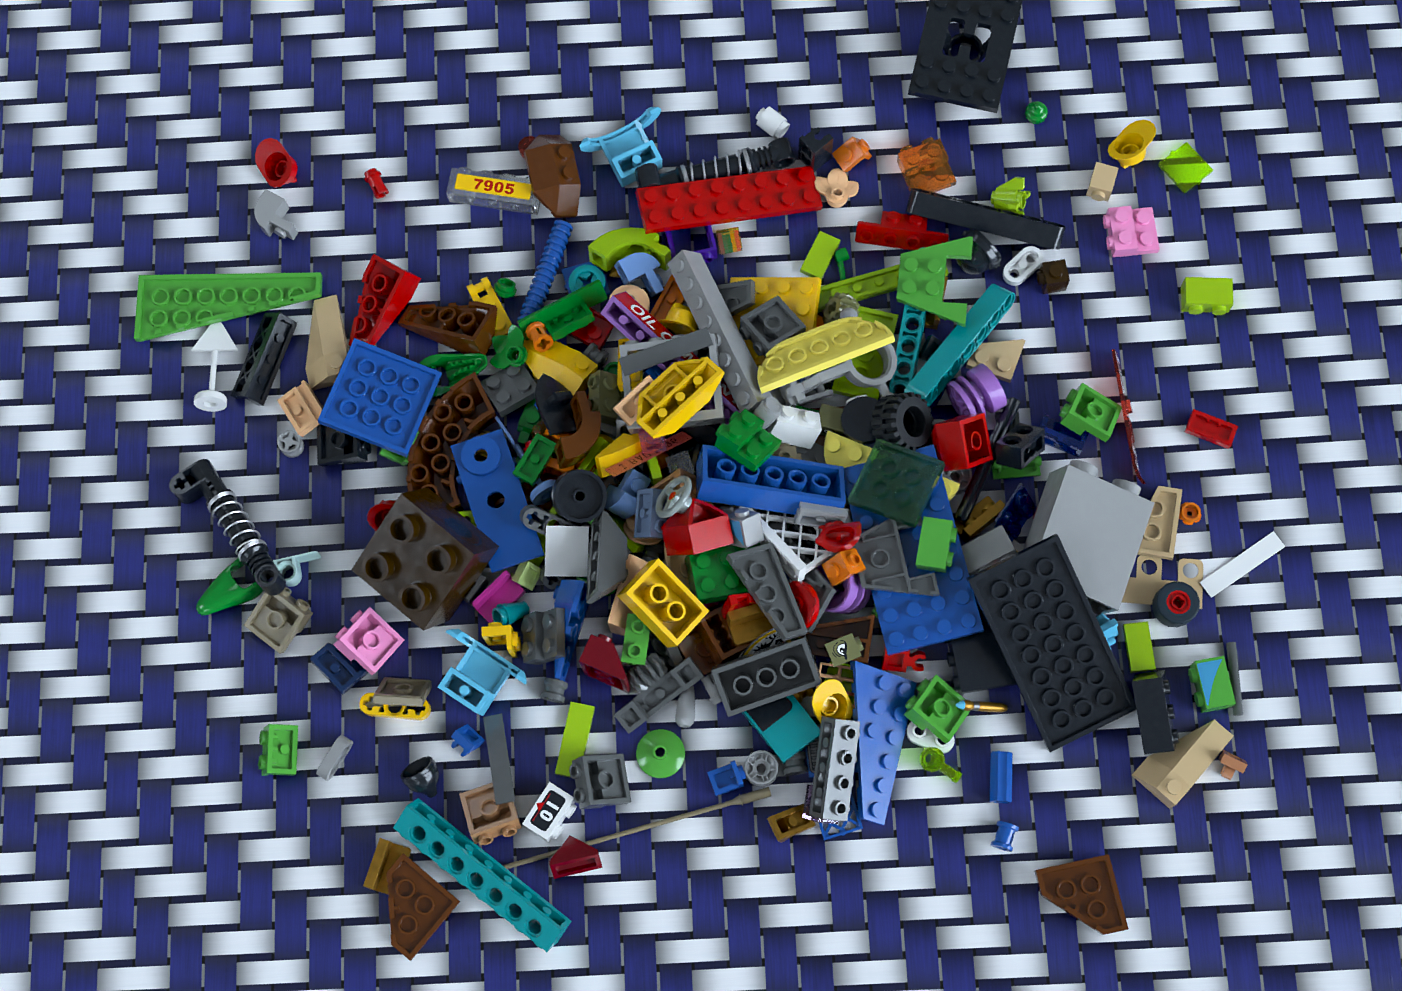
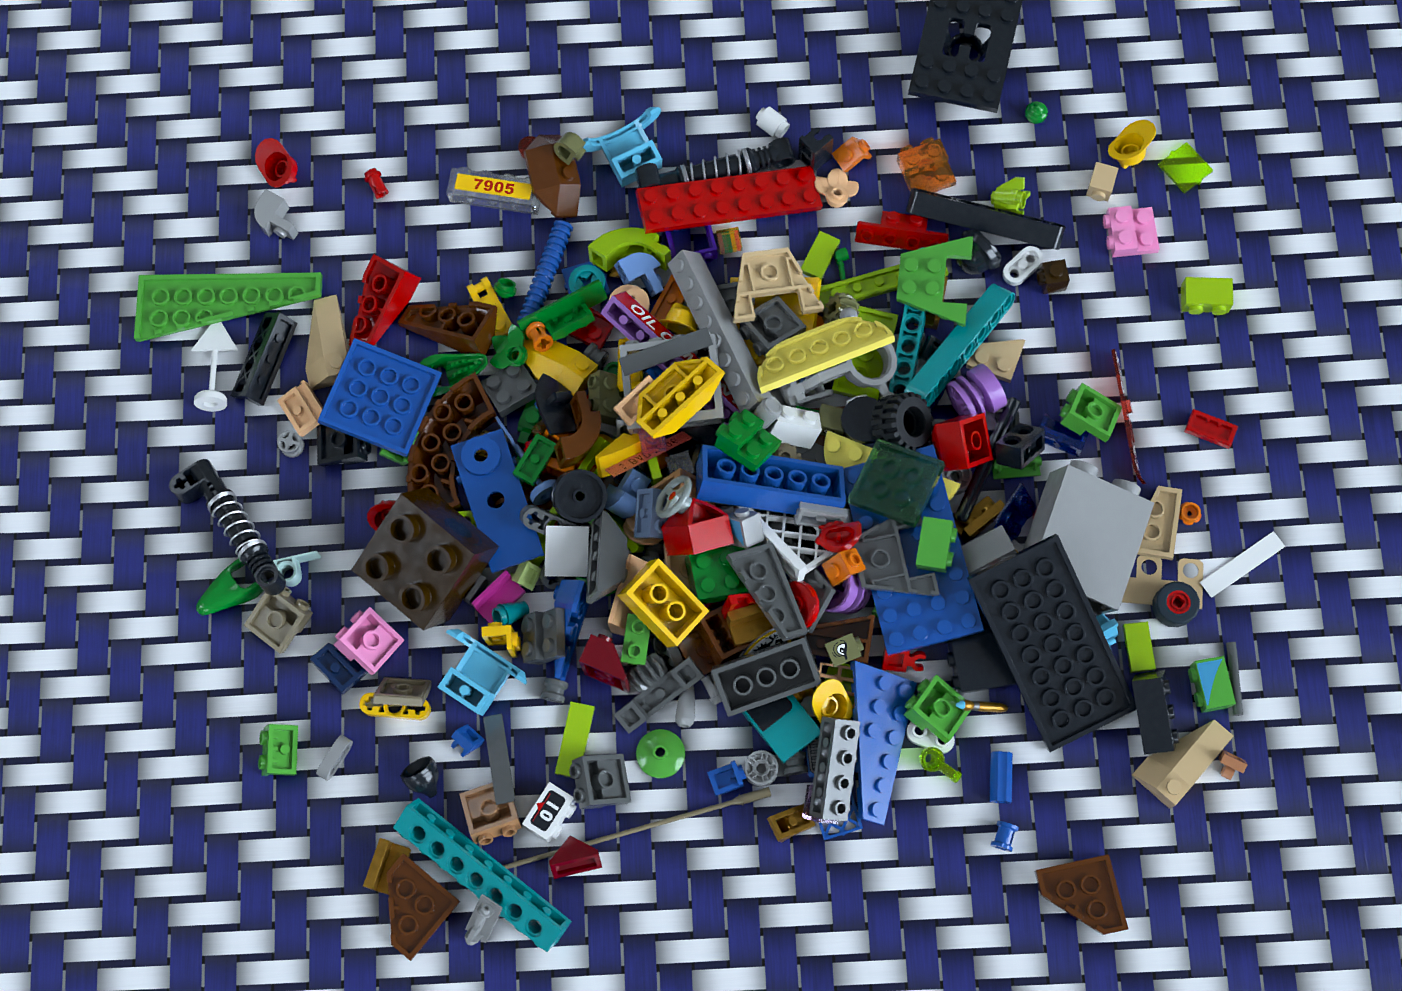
(482, 920): none -> light grey hinge
(569, 147): none -> olive plate
(771, 274): none -> tan wing

